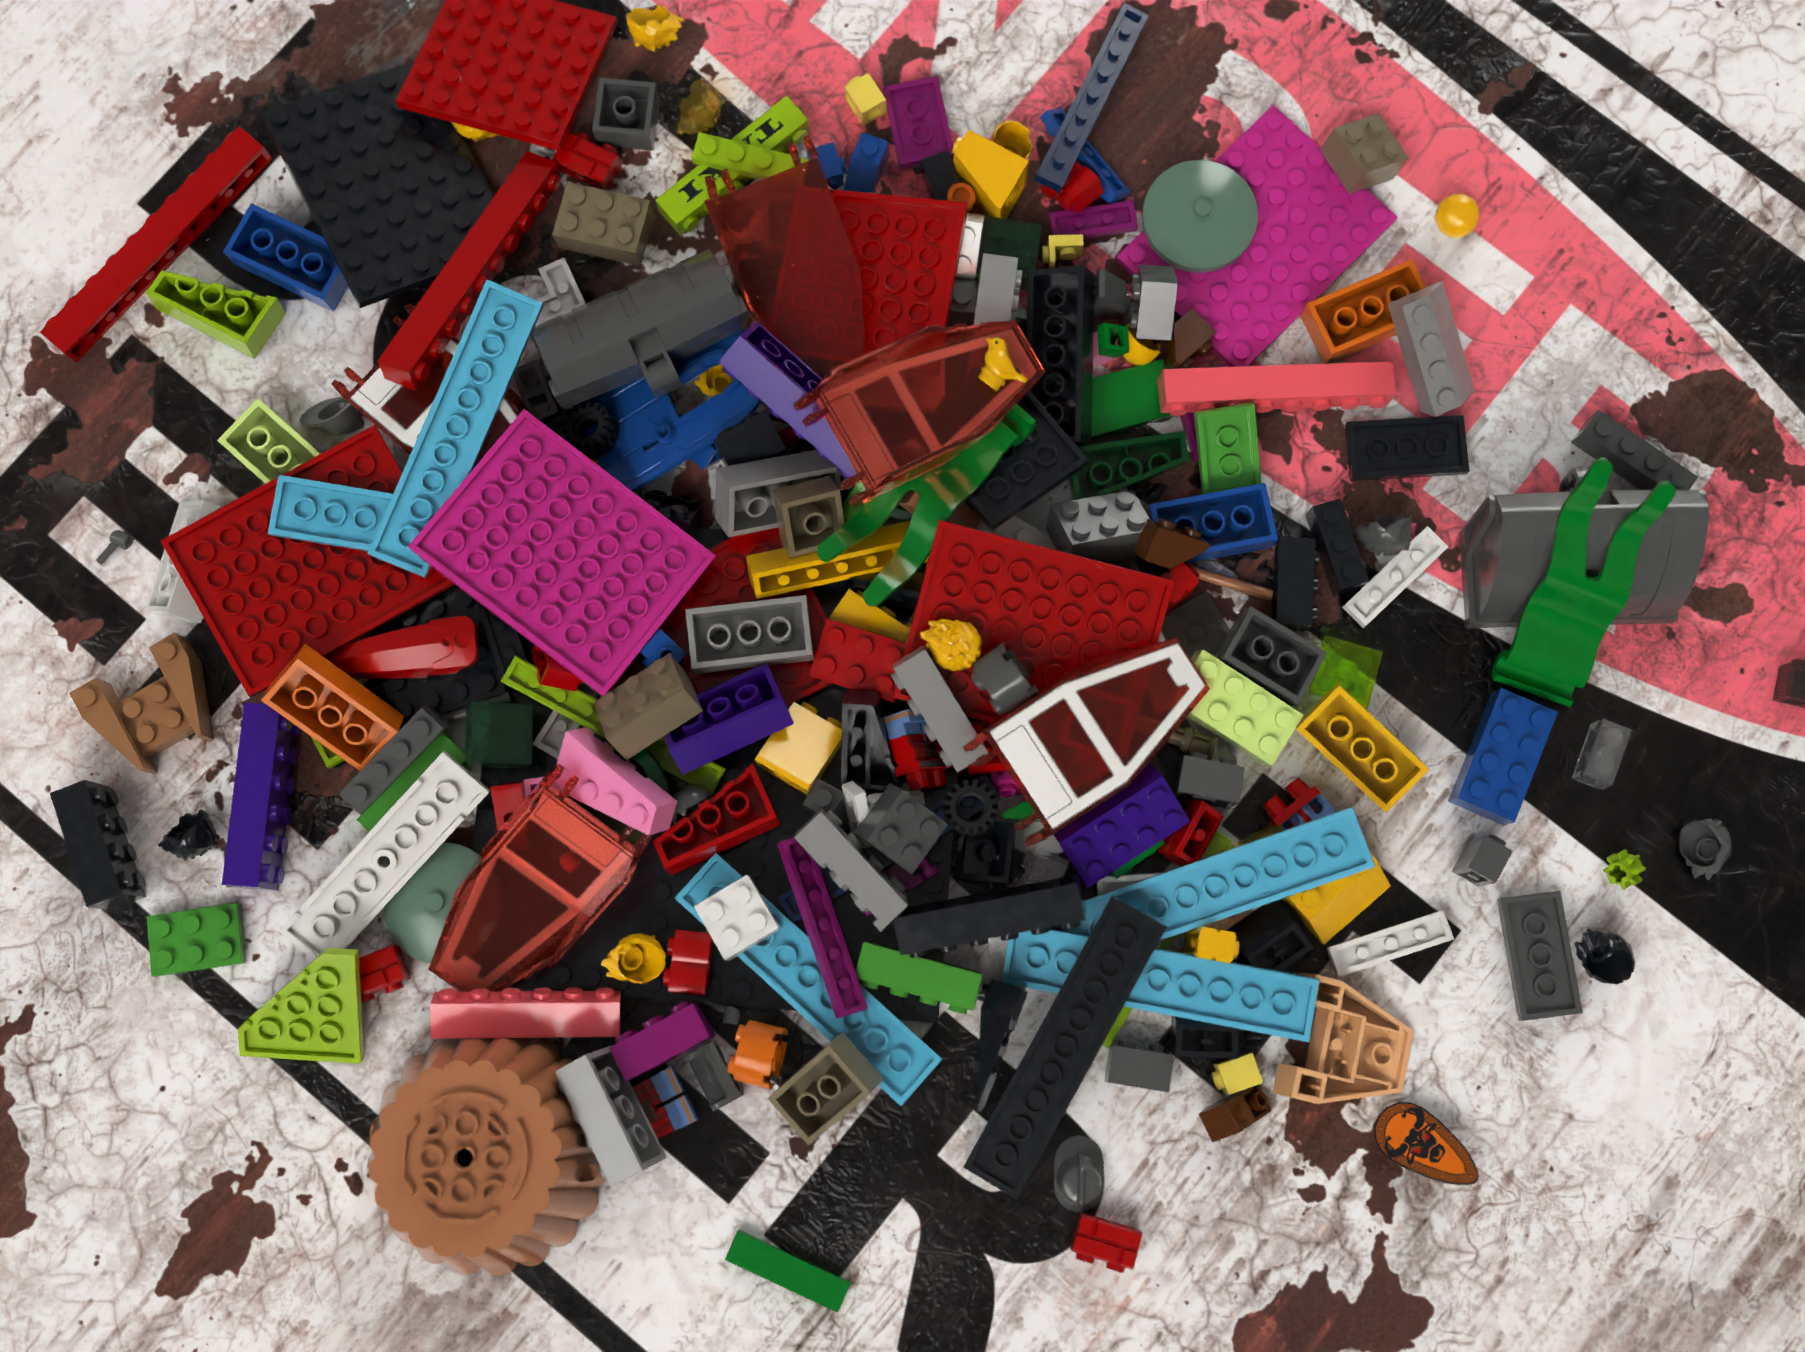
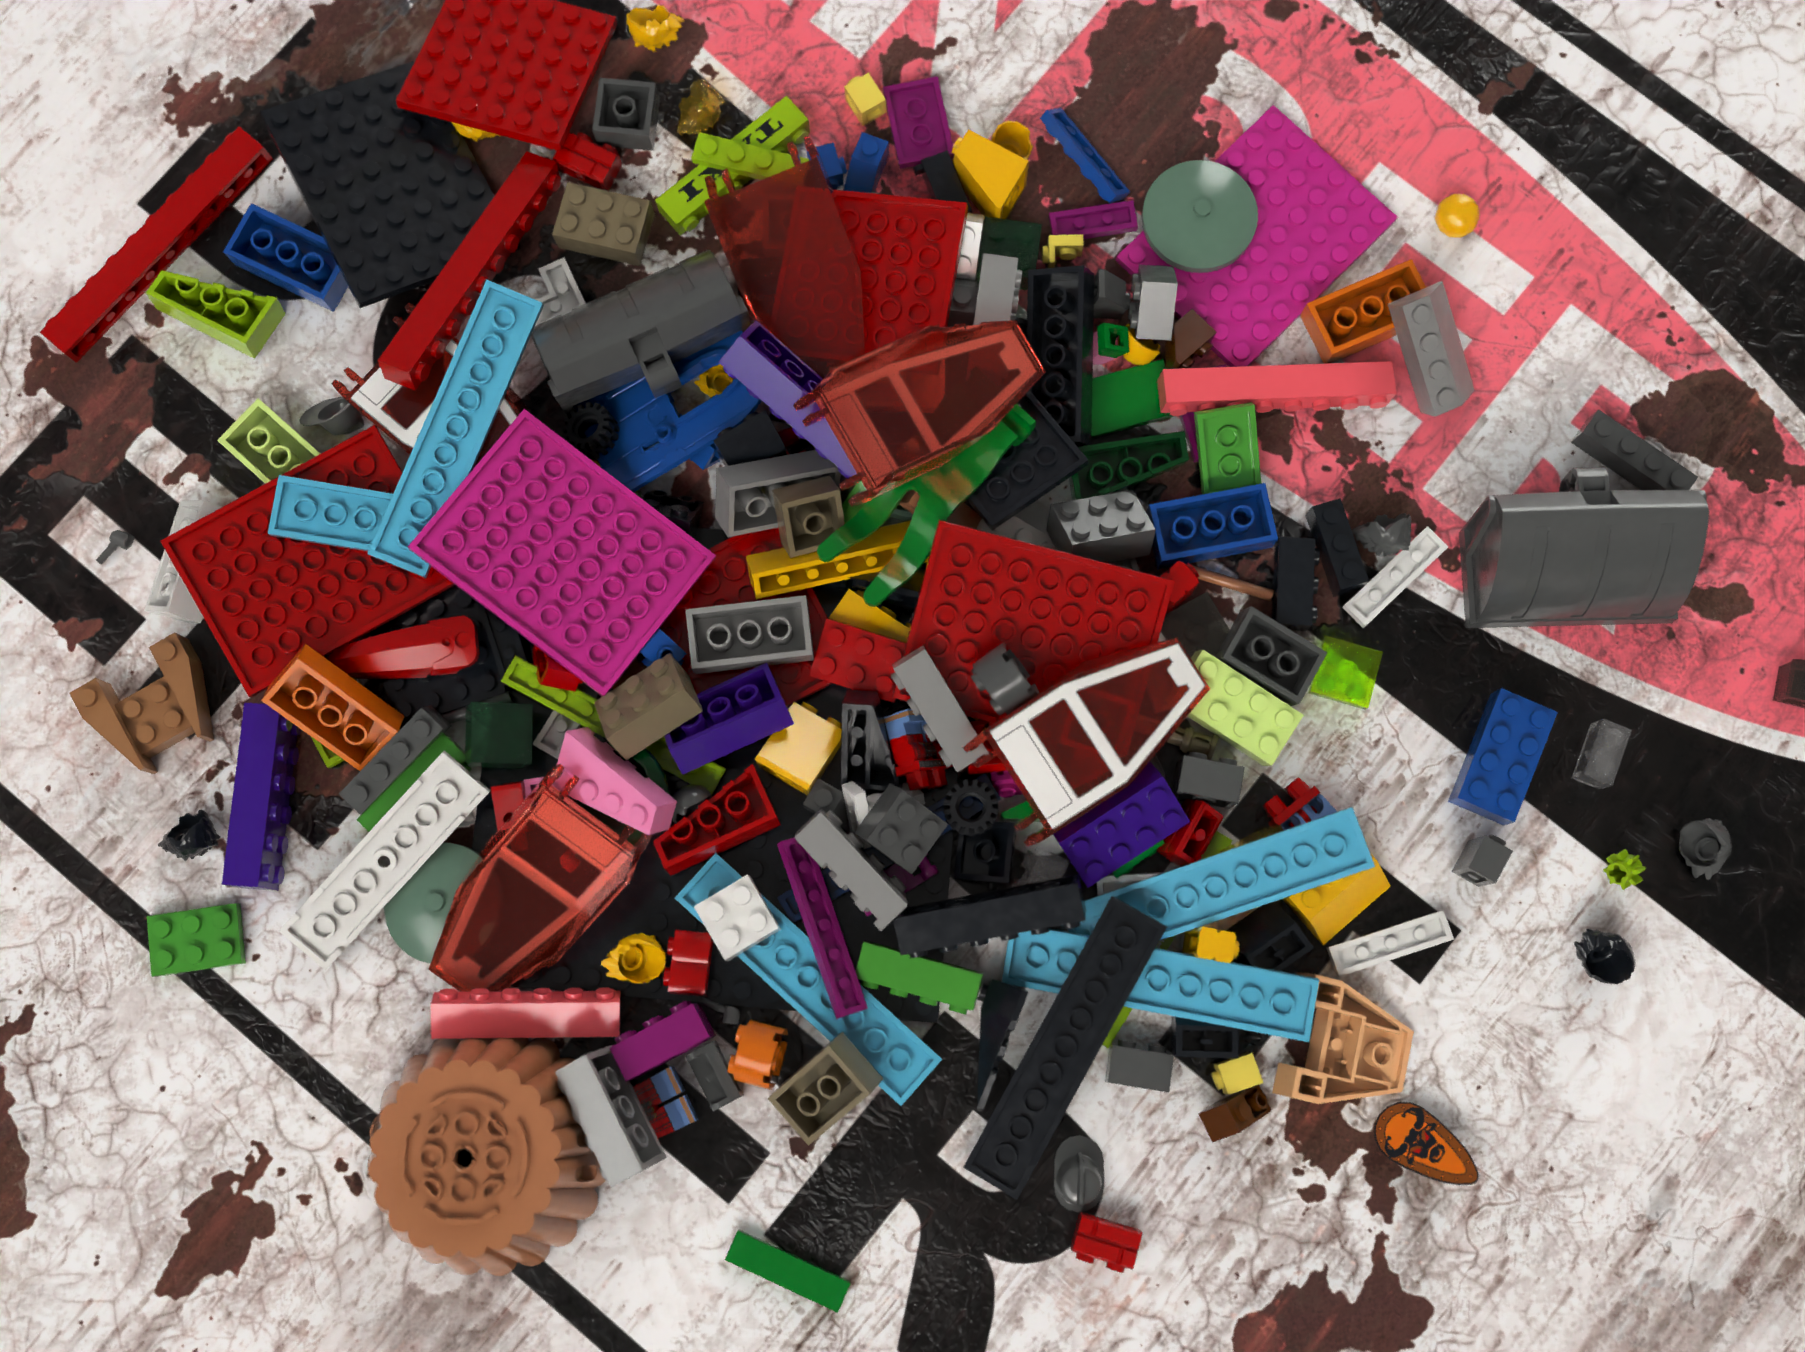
(98, 845): black brick -> none
(312, 1015): lime plate -> none
(382, 971): red brick -> none
(535, 390): dark grey slope -> none
(952, 644): yellow hair -> none
(962, 193): orange tile -> none
(998, 365): yellow animal -> none
(1078, 191): red brick -> none
(1091, 98): dark blue plate -> none
(1167, 545): reddish brown slope -> none
(1362, 747): yellow brick -> none
(1363, 153): dark tan brick -> none
(1407, 448): black plate -> none
(1539, 956): dark grey plate -> none
(1568, 609): green flag -> none

